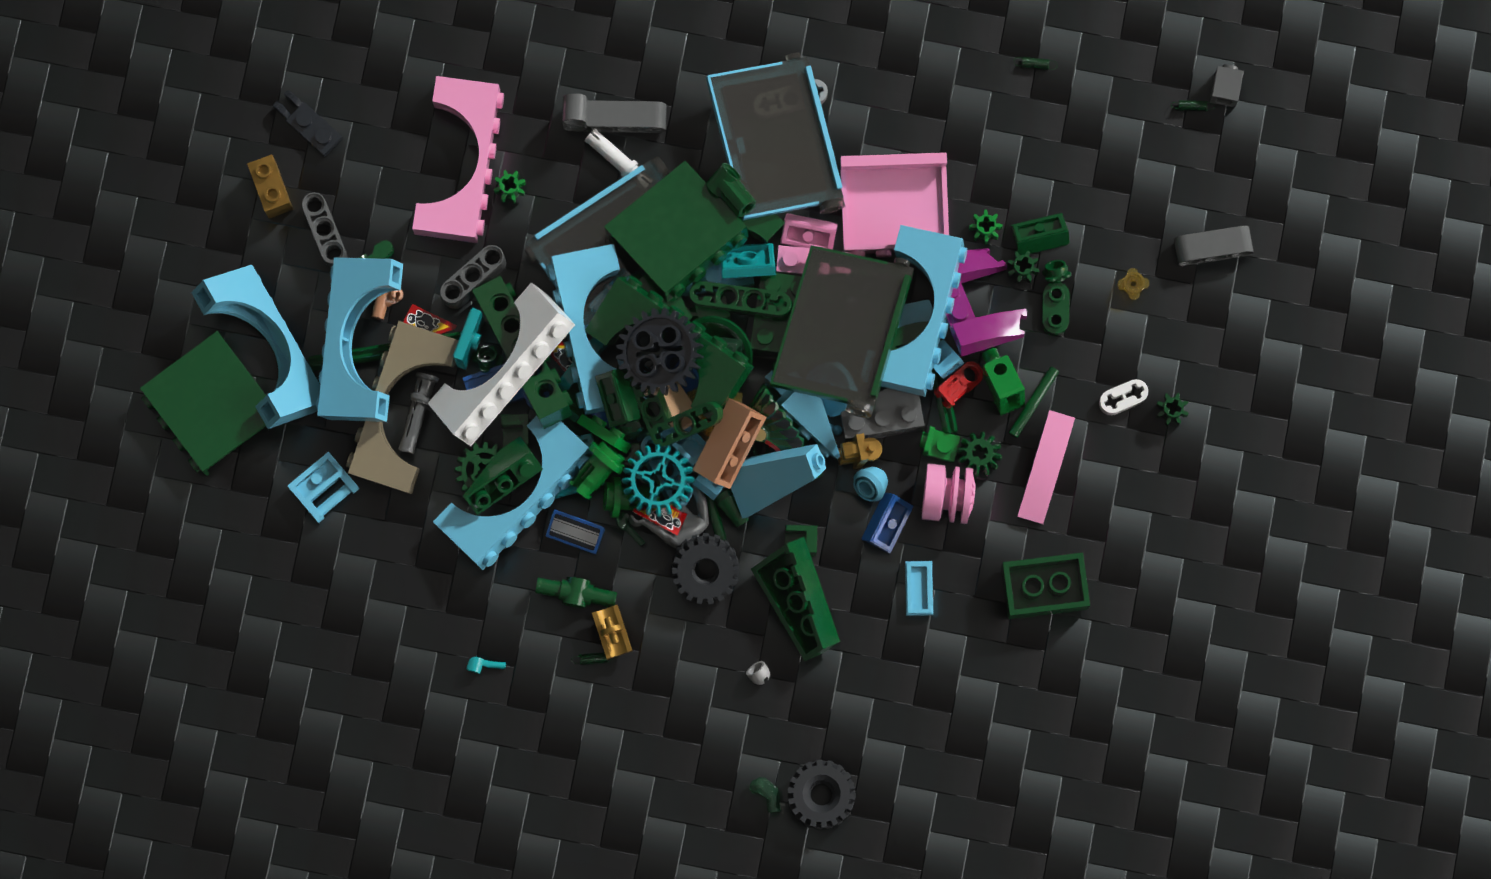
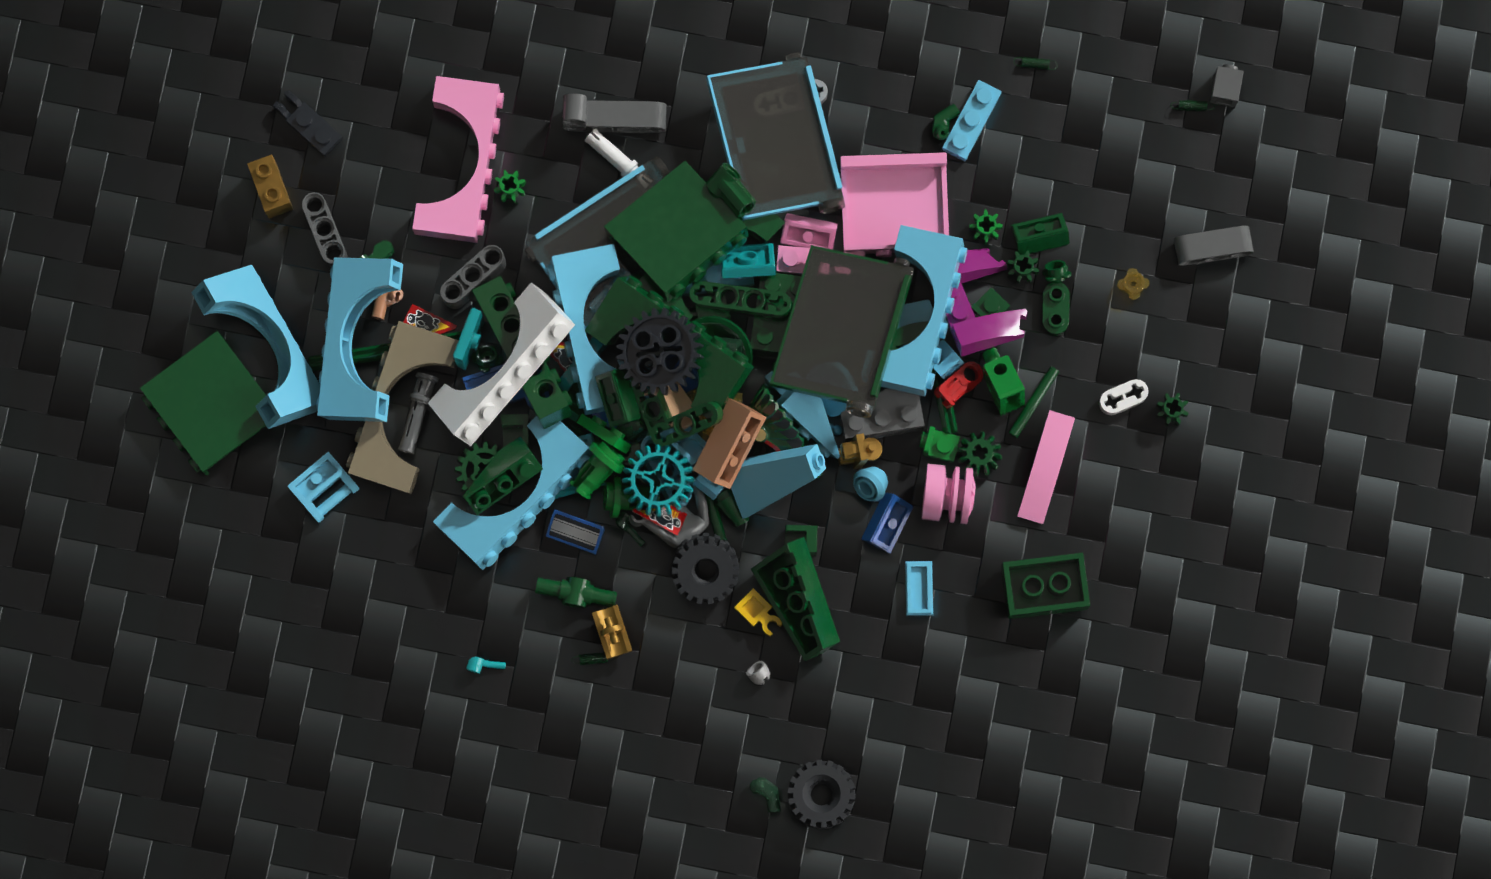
(755, 609): none -> yellow plate
(940, 124): none -> dark green arm
(971, 120): none -> medium azure plate
(989, 304): none -> dark green bracket

